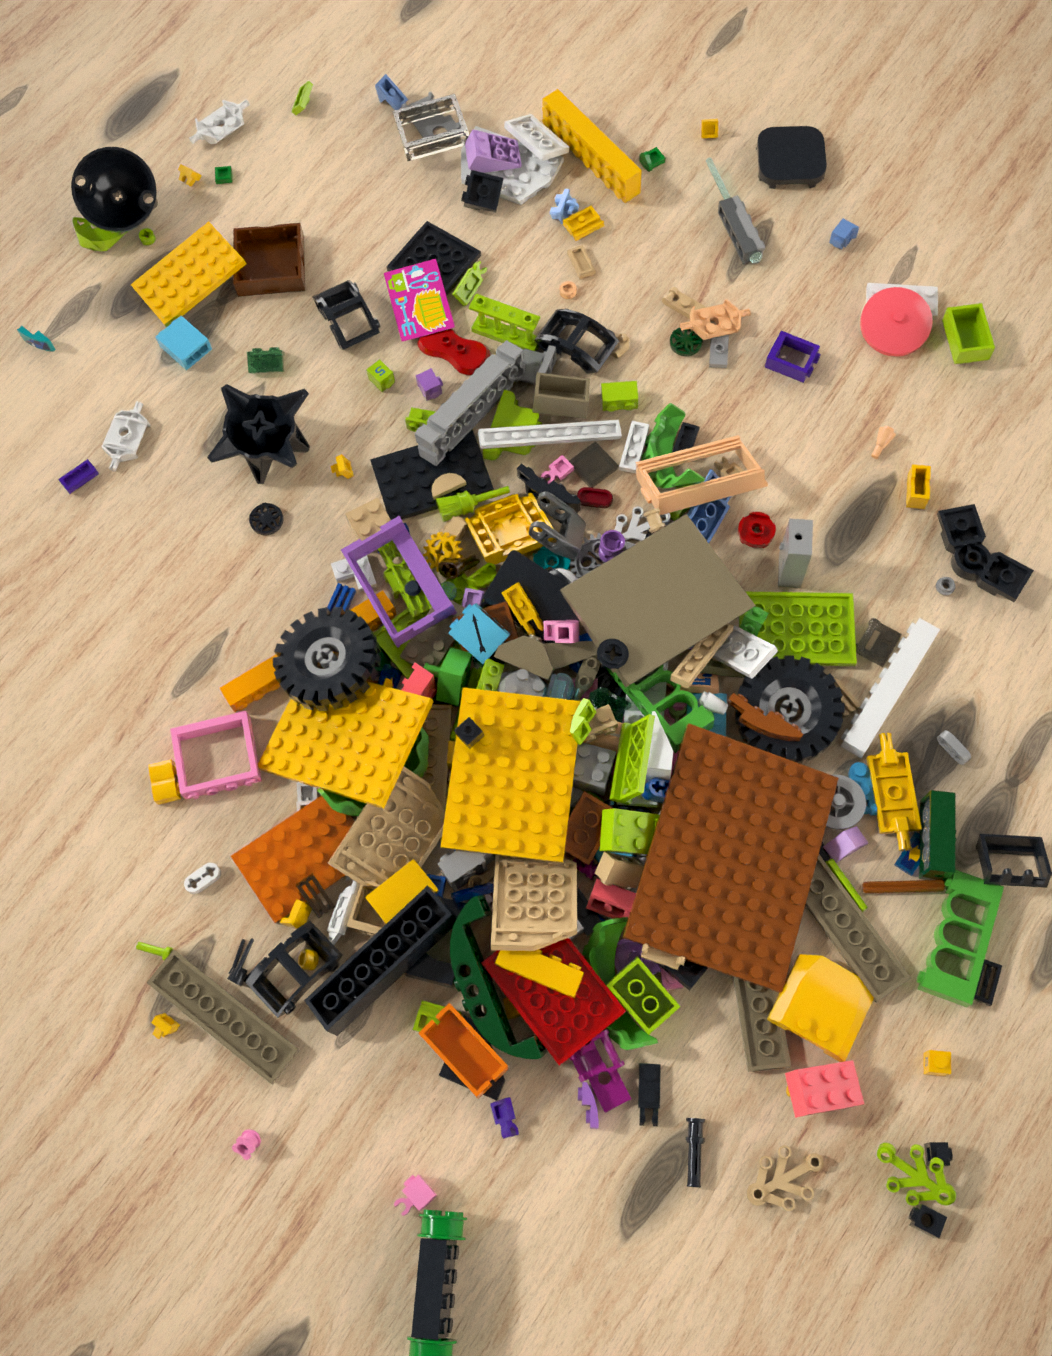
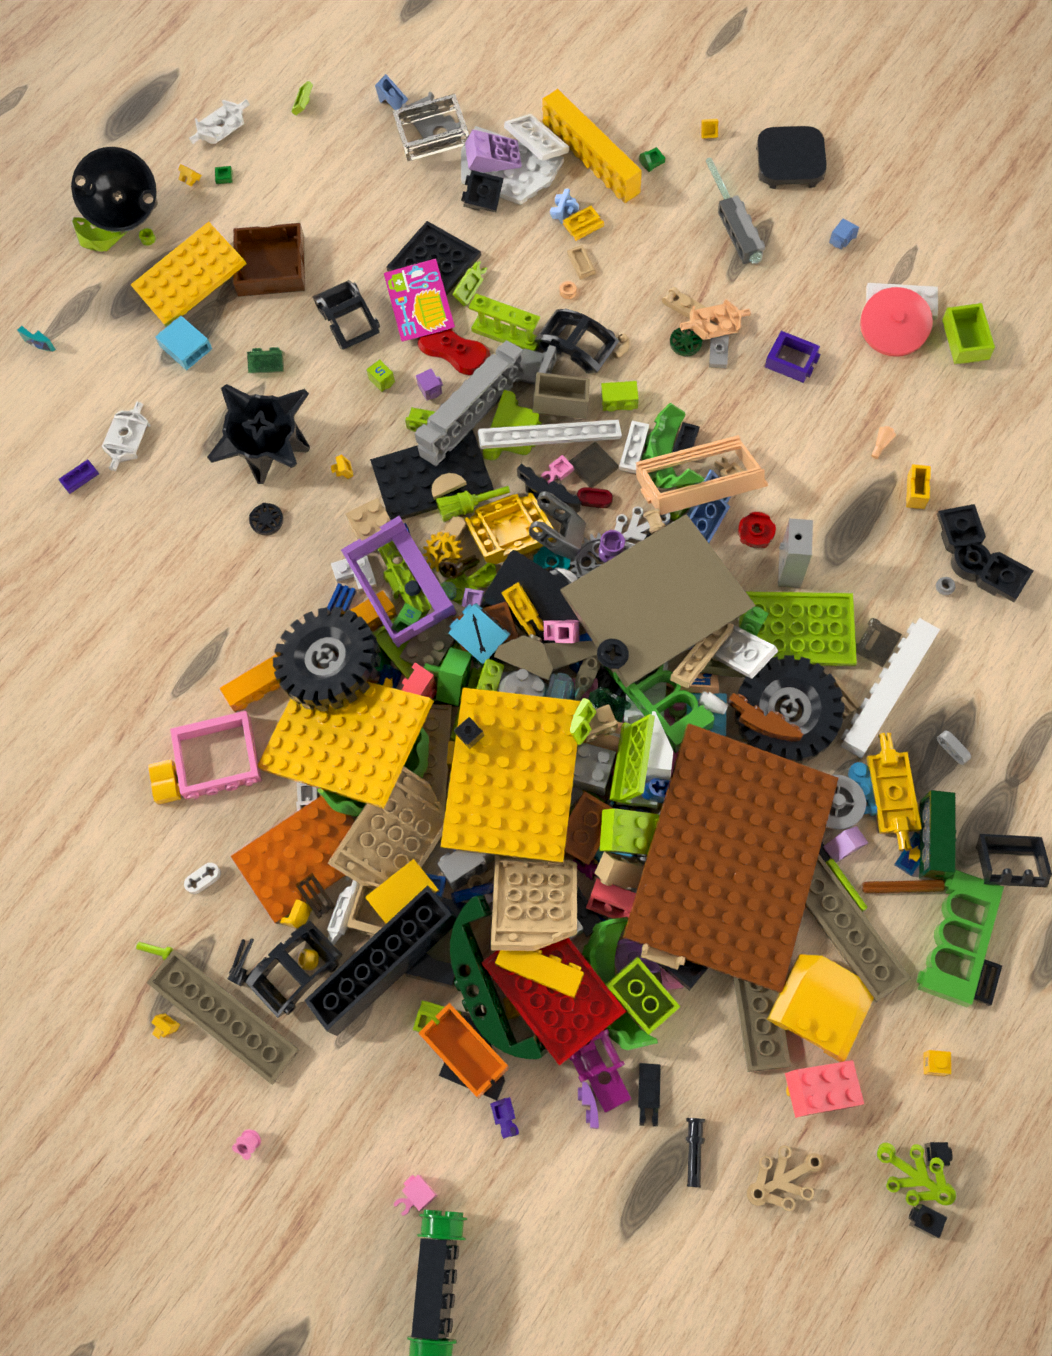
(406, 617): none -> bright green brick

